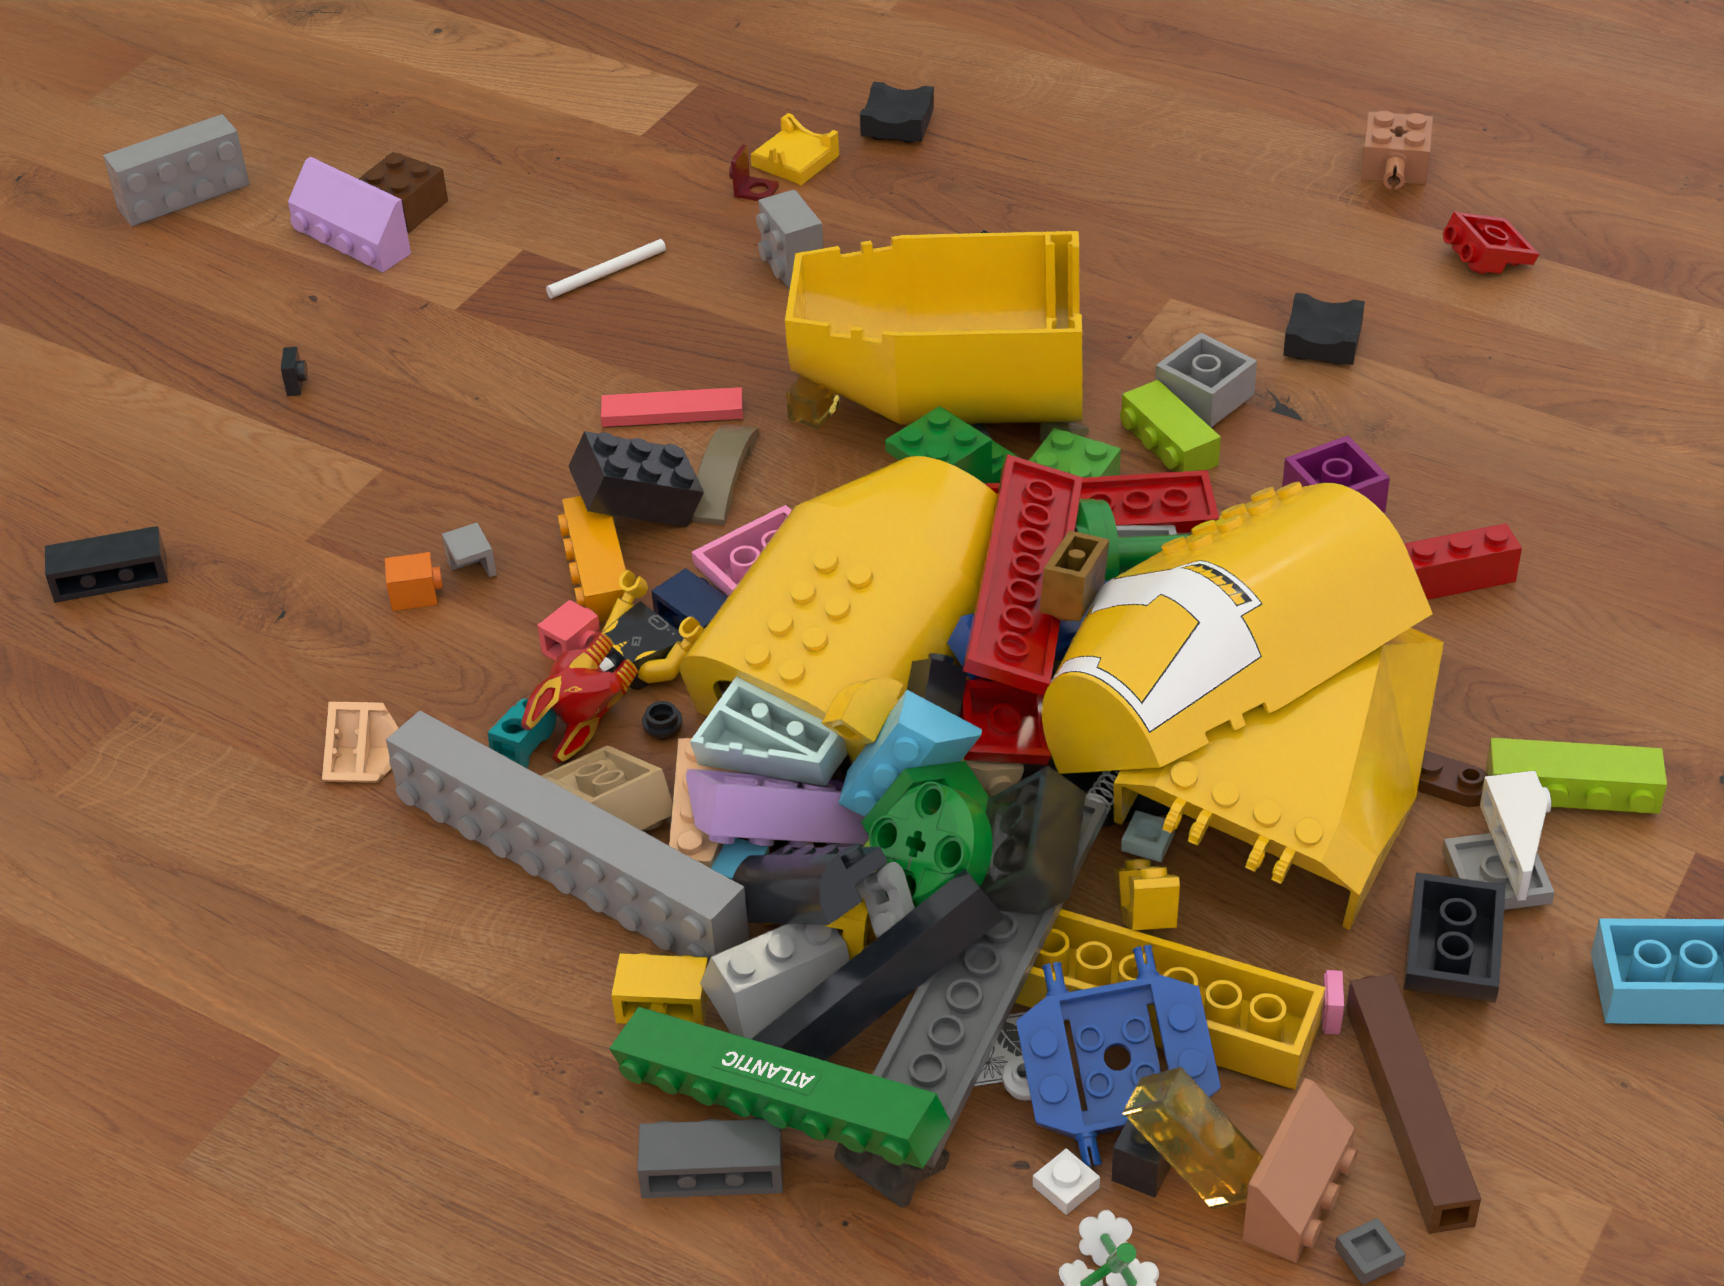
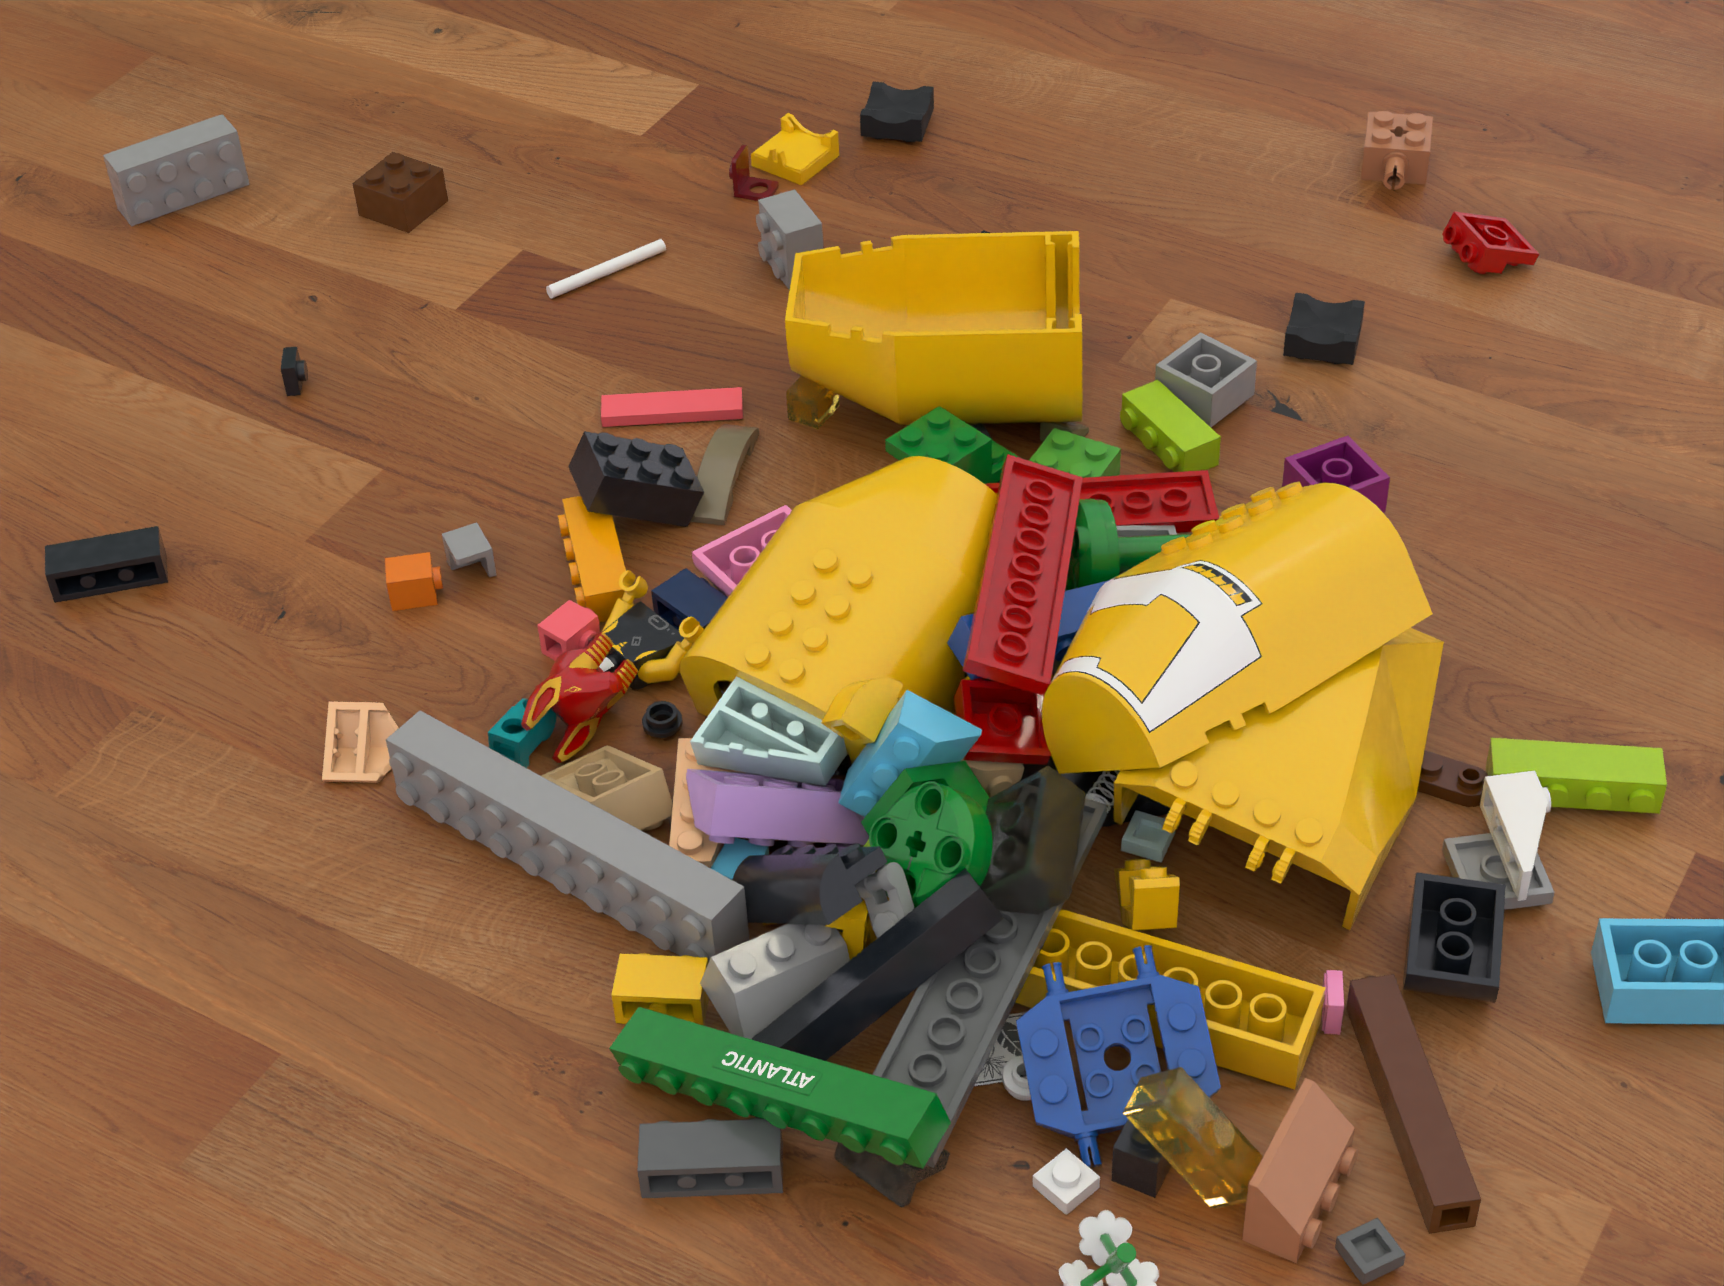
(349, 215): lavender slope -> none
(938, 682): black brick -> none
(1074, 576): pearl gold brick -> none
(1466, 560): red brick -> none

